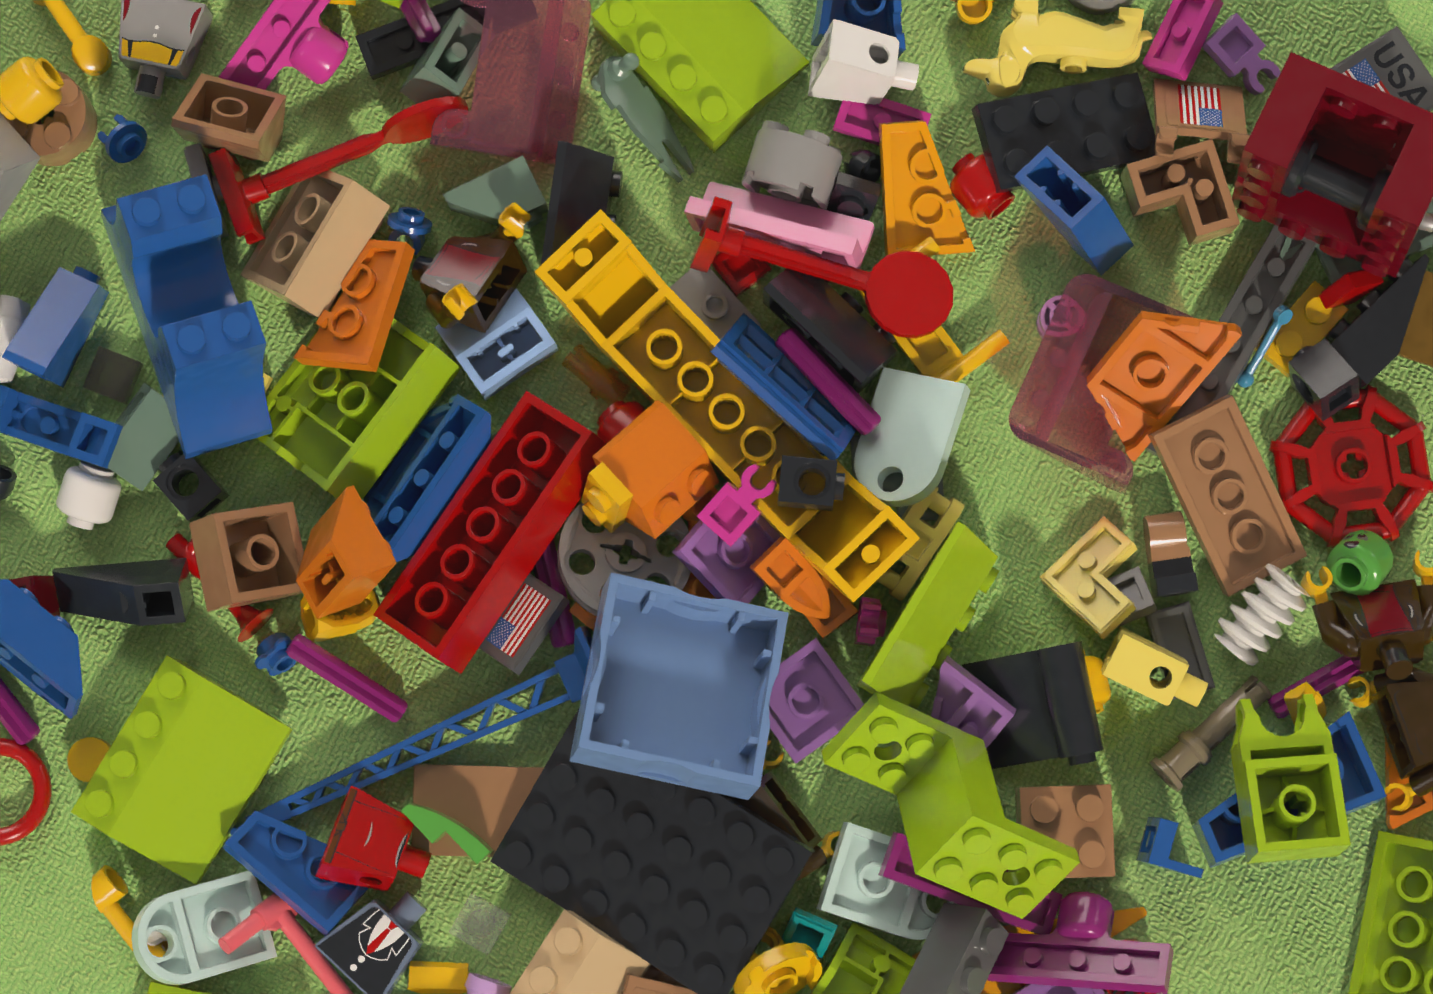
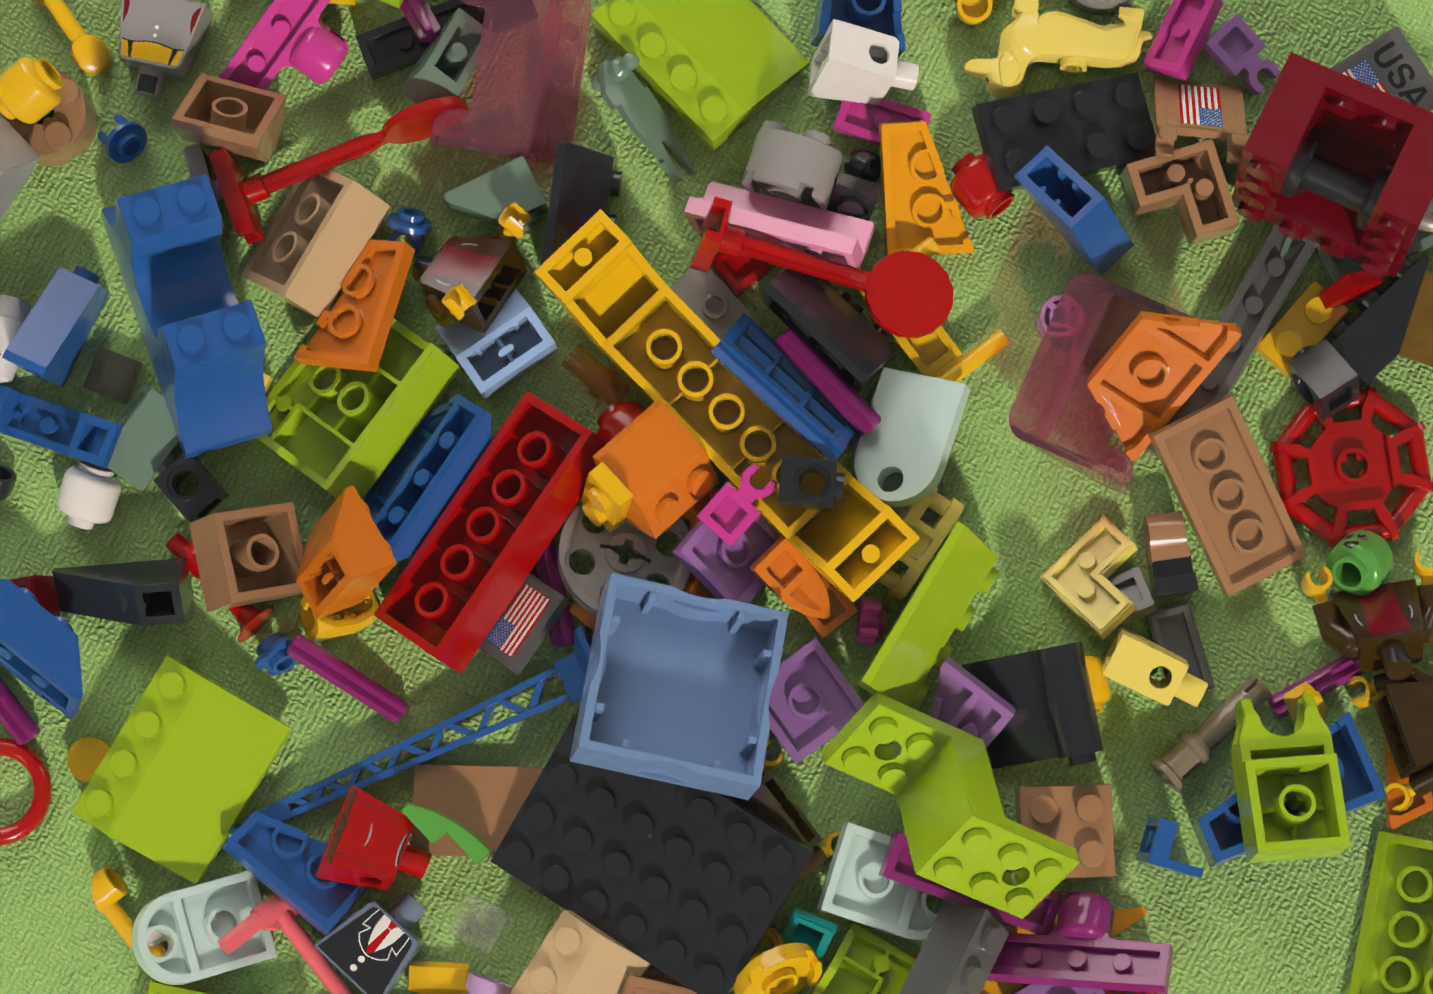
(1262, 615): white piece -> none
(1281, 316): dark azure hinge -> none

